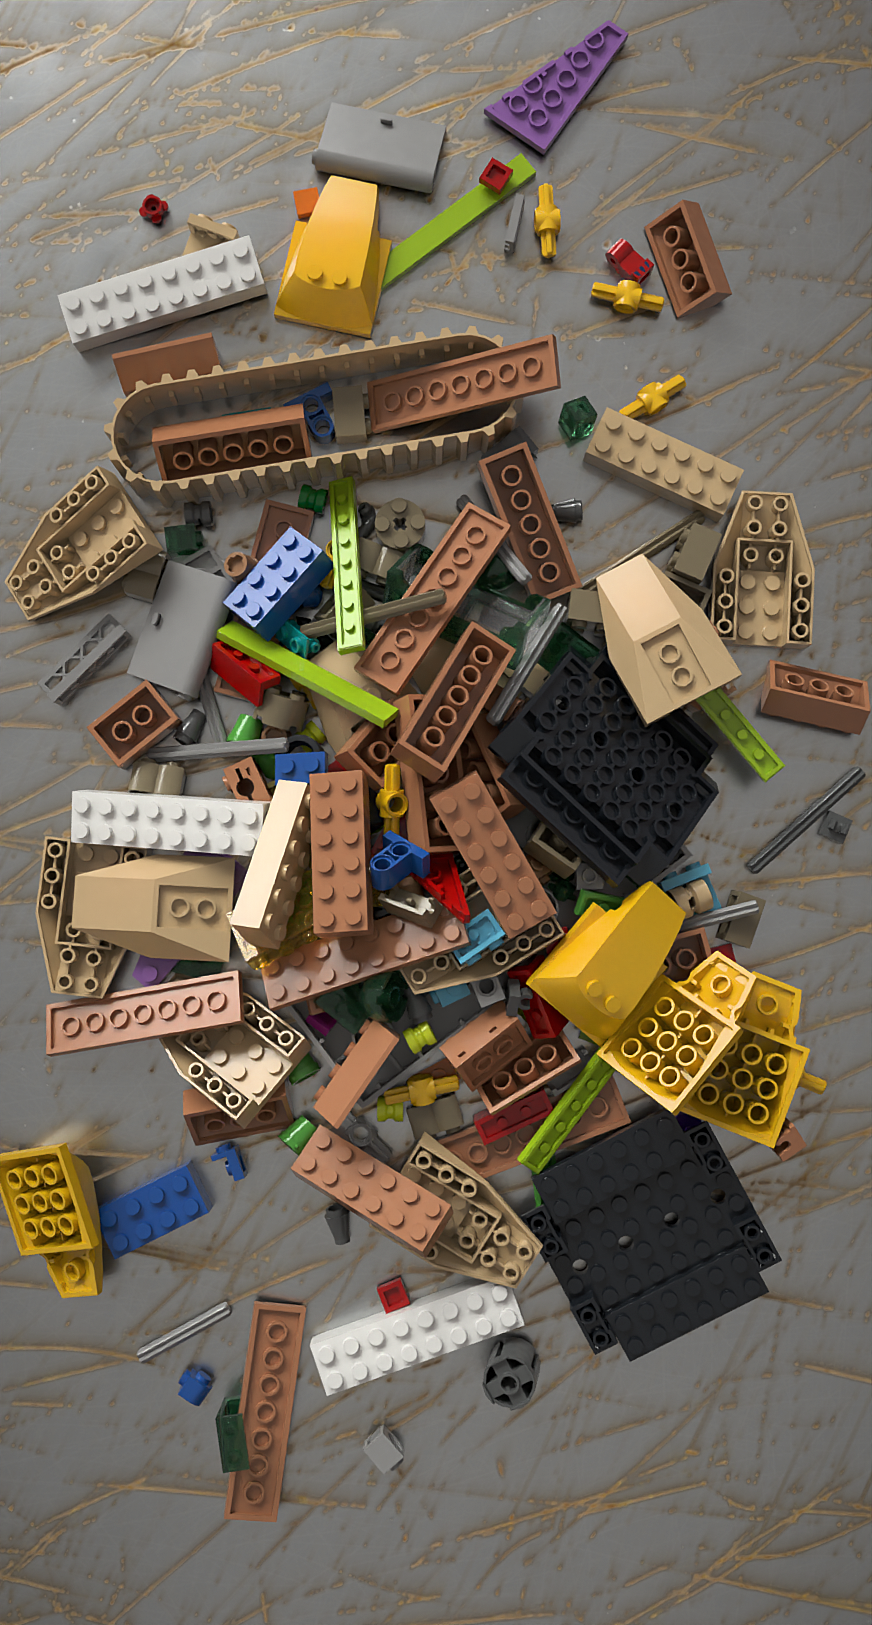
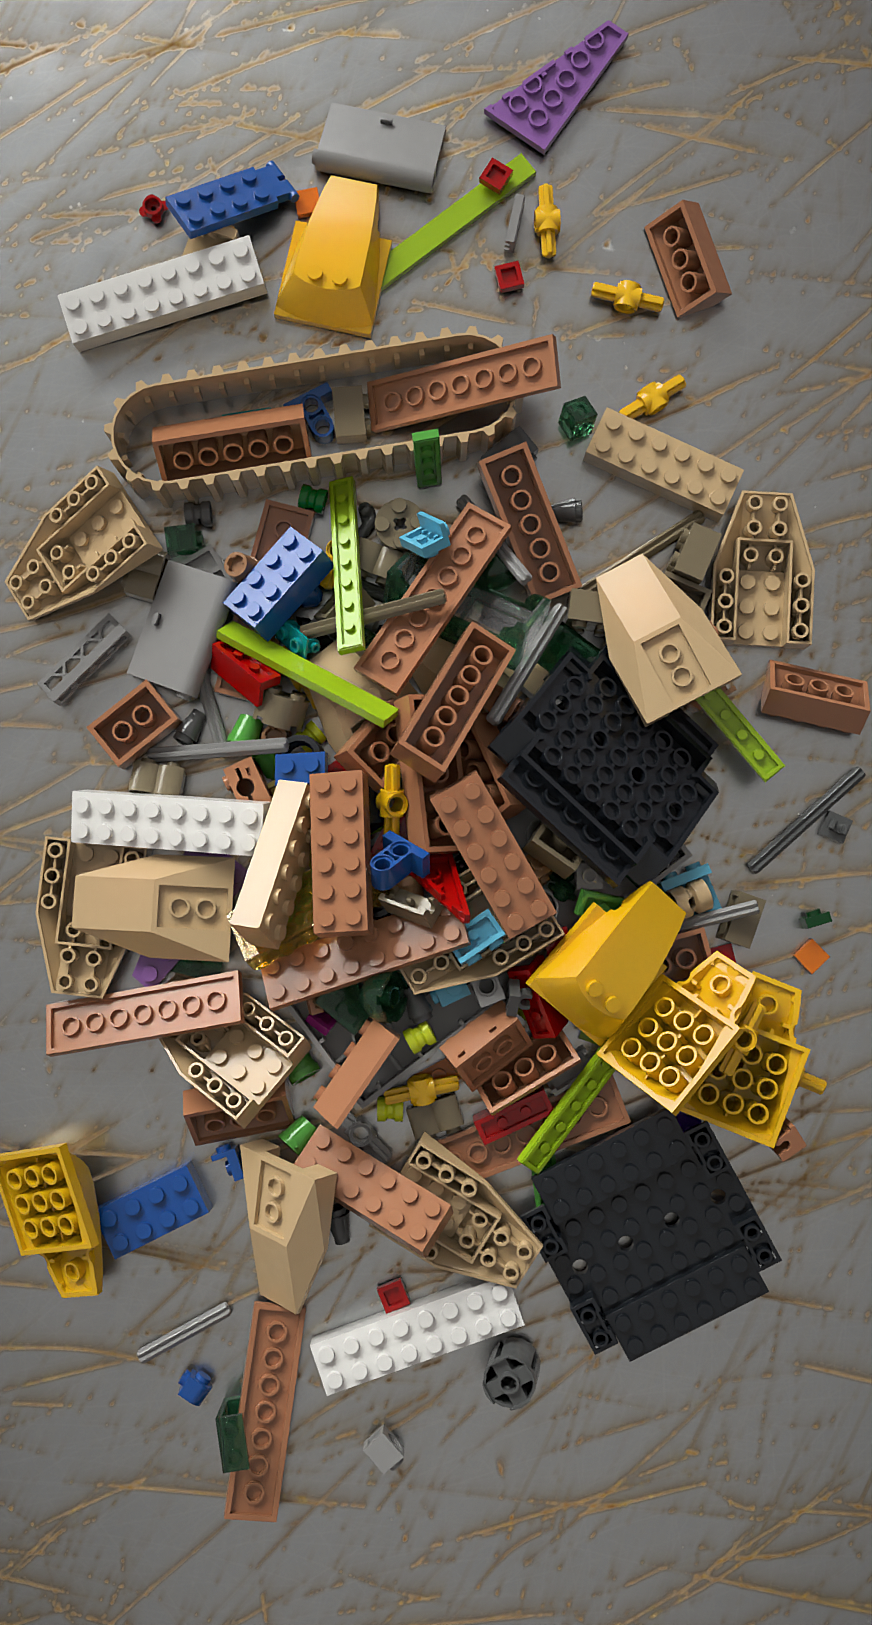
(169, 357): nougat slope -> none
(230, 199): none -> blue hinge
(287, 1221): none -> tan wedge
(427, 458): none -> bright green tile
(428, 538): none -> medium azure bracket
(509, 276): none -> red plate
(629, 262): red leg -> none
(748, 1025): none -> yellow axle
(811, 956): none -> orange tile
(815, 918): none -> dark green plate

